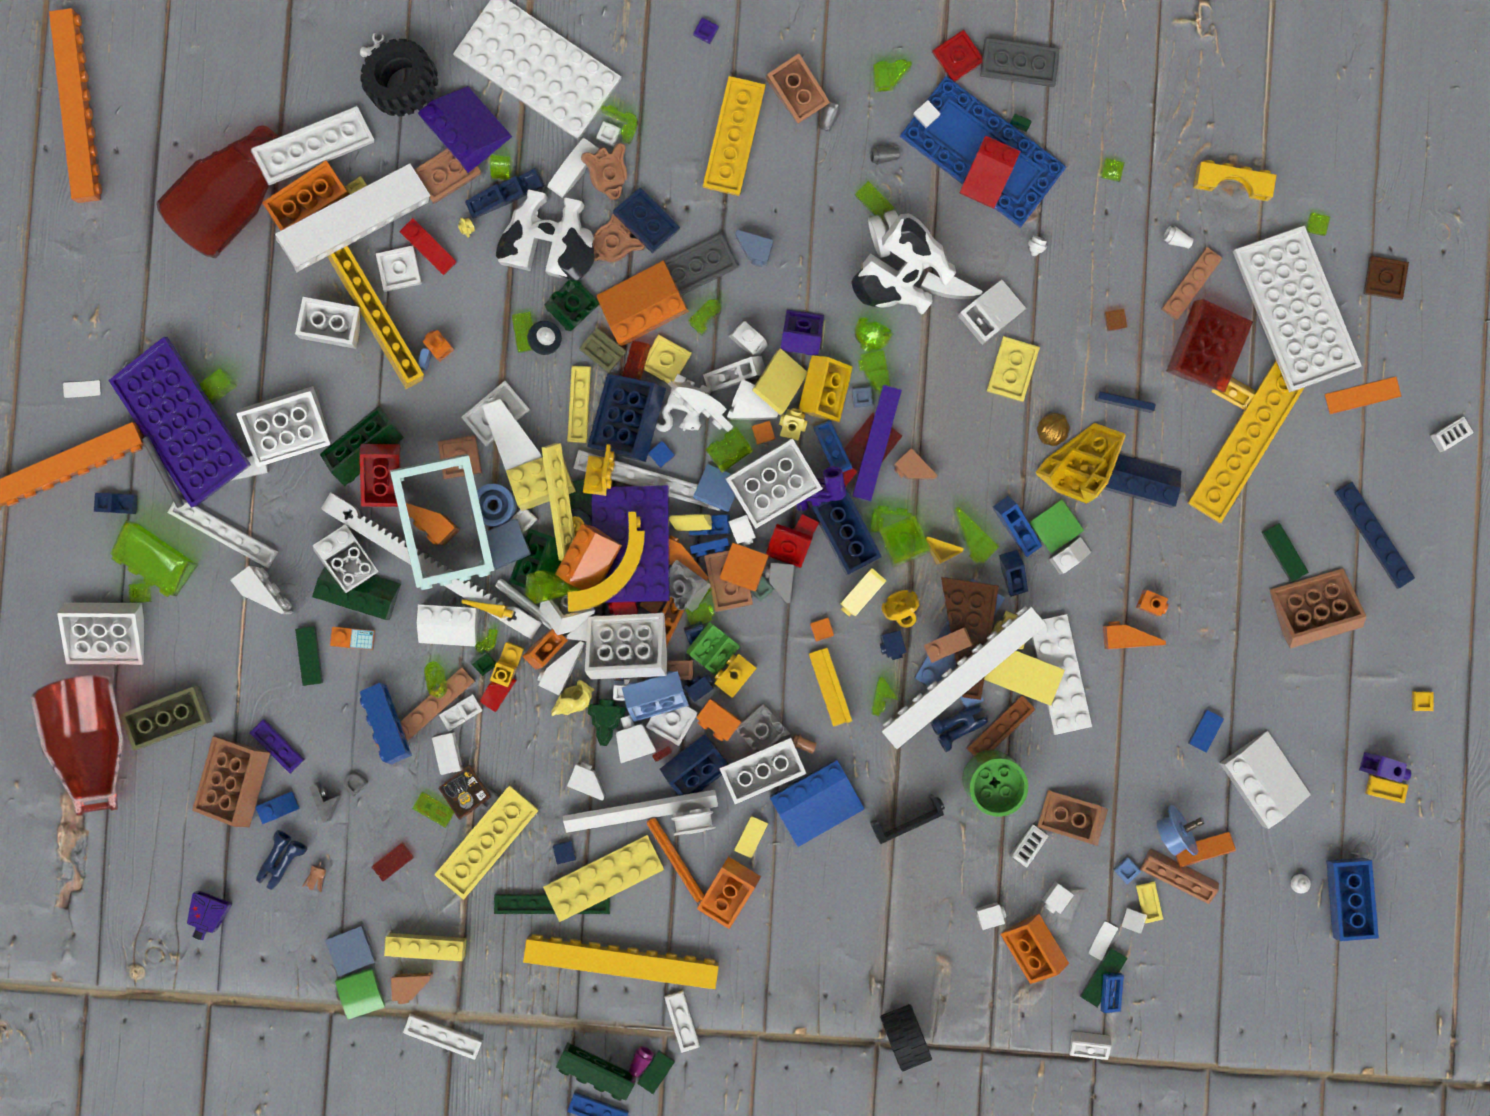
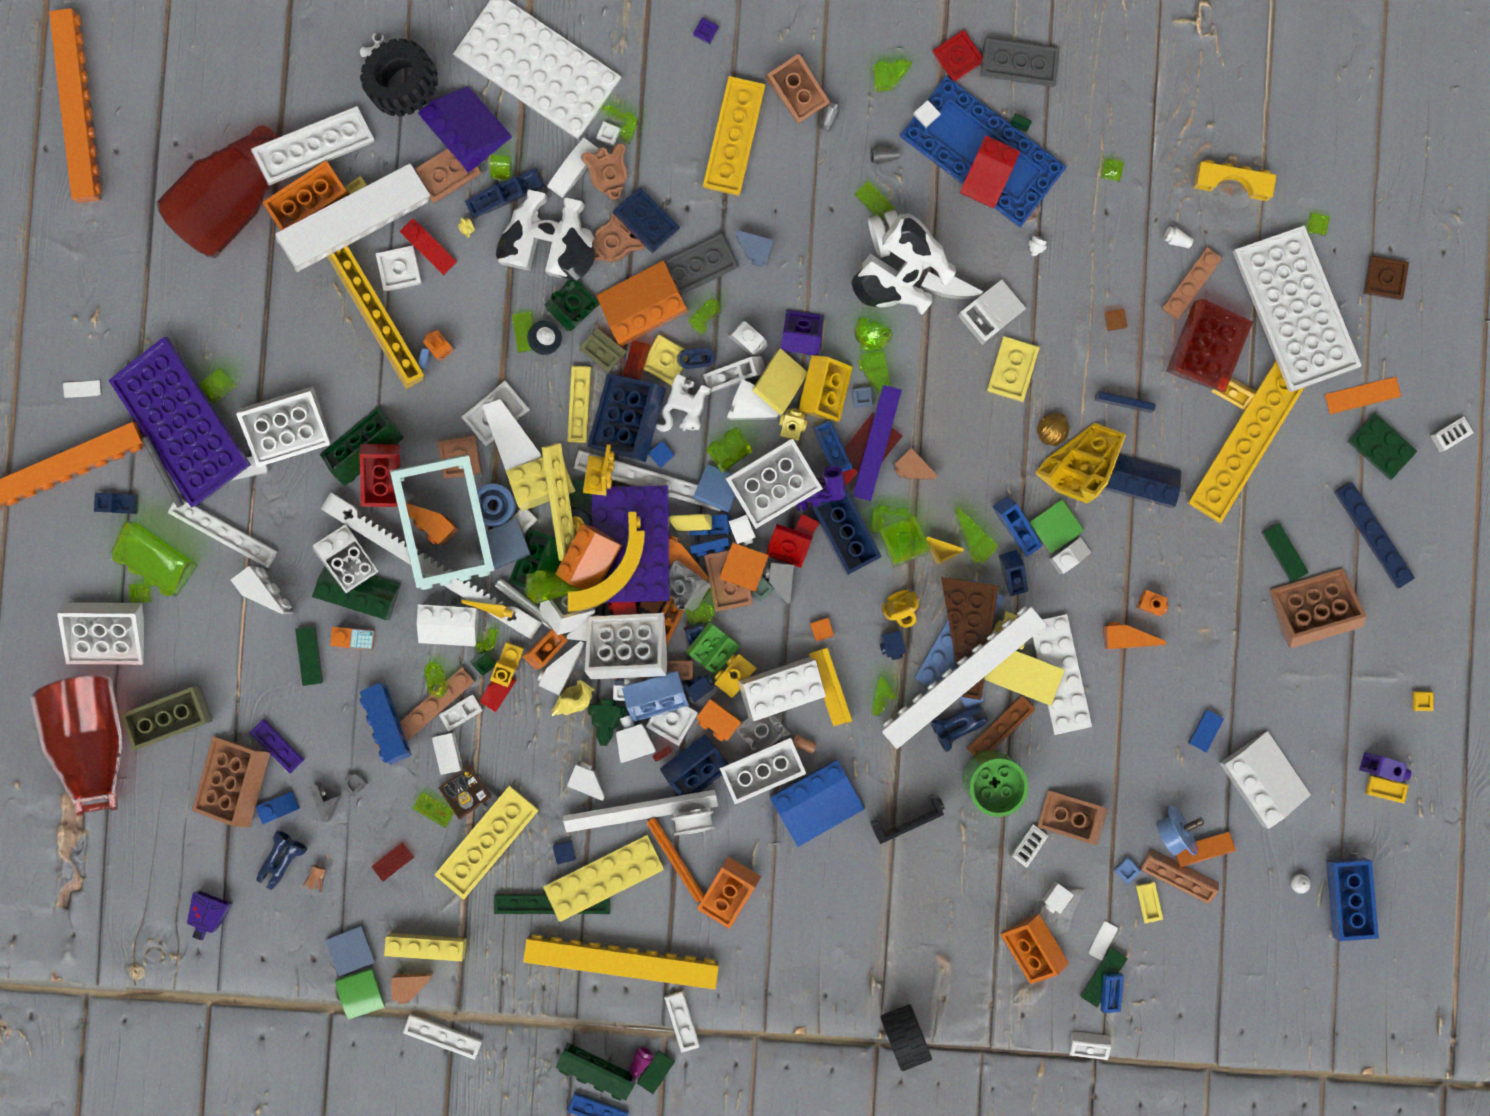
(328, 322): white slope -> none
(694, 358): none -> dark blue plate
(701, 402): white slope -> none
(751, 836): light yellow slope -> none
(763, 432): orange tile -> none
(781, 688): none -> white brick
(862, 592): light yellow slope -> none
(948, 645): nougat slope -> none
(990, 915): white brick -> none
(1134, 920): white tile -> none
(1382, 446): none -> dark green plate

